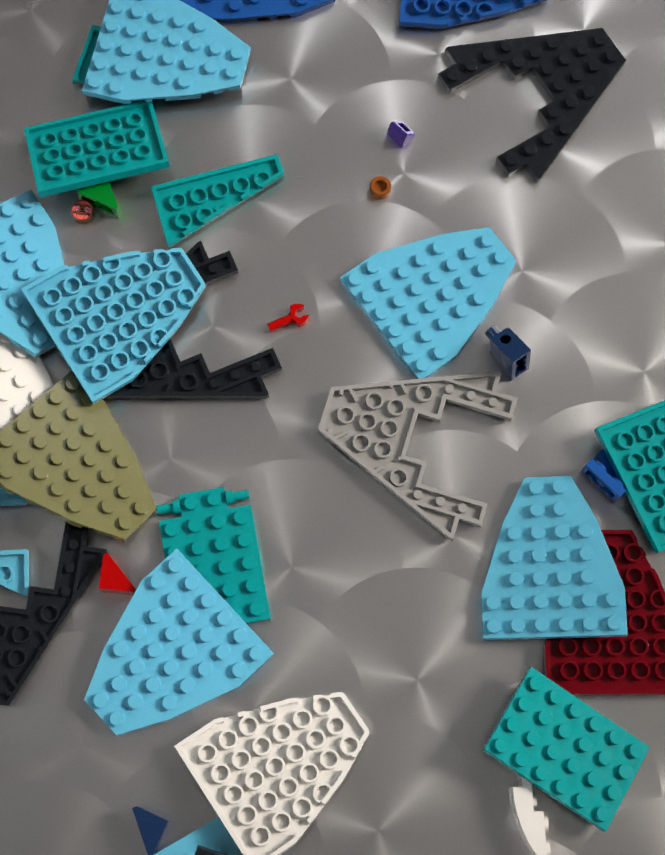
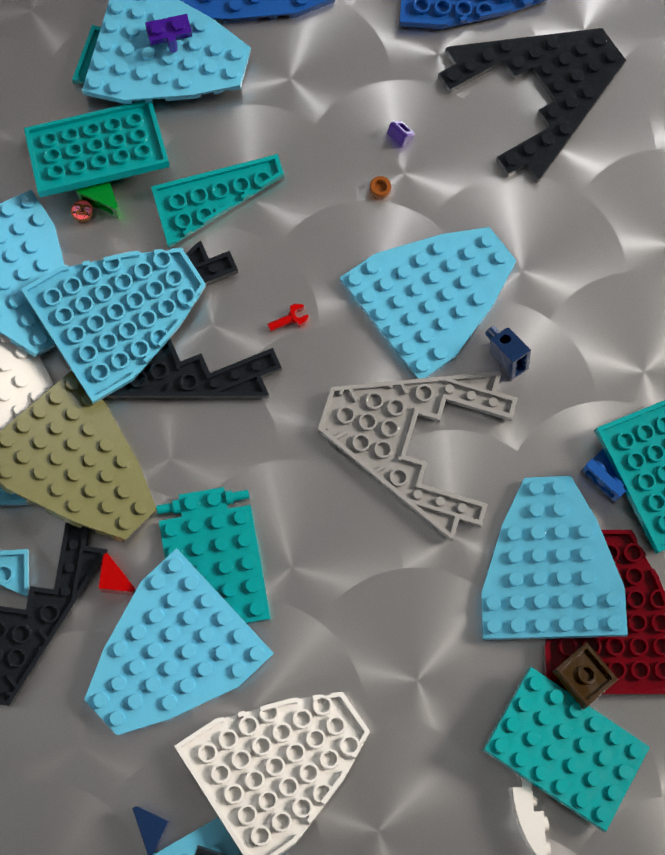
(169, 31): none -> dark purple plate
(585, 675): none -> dark brown tile

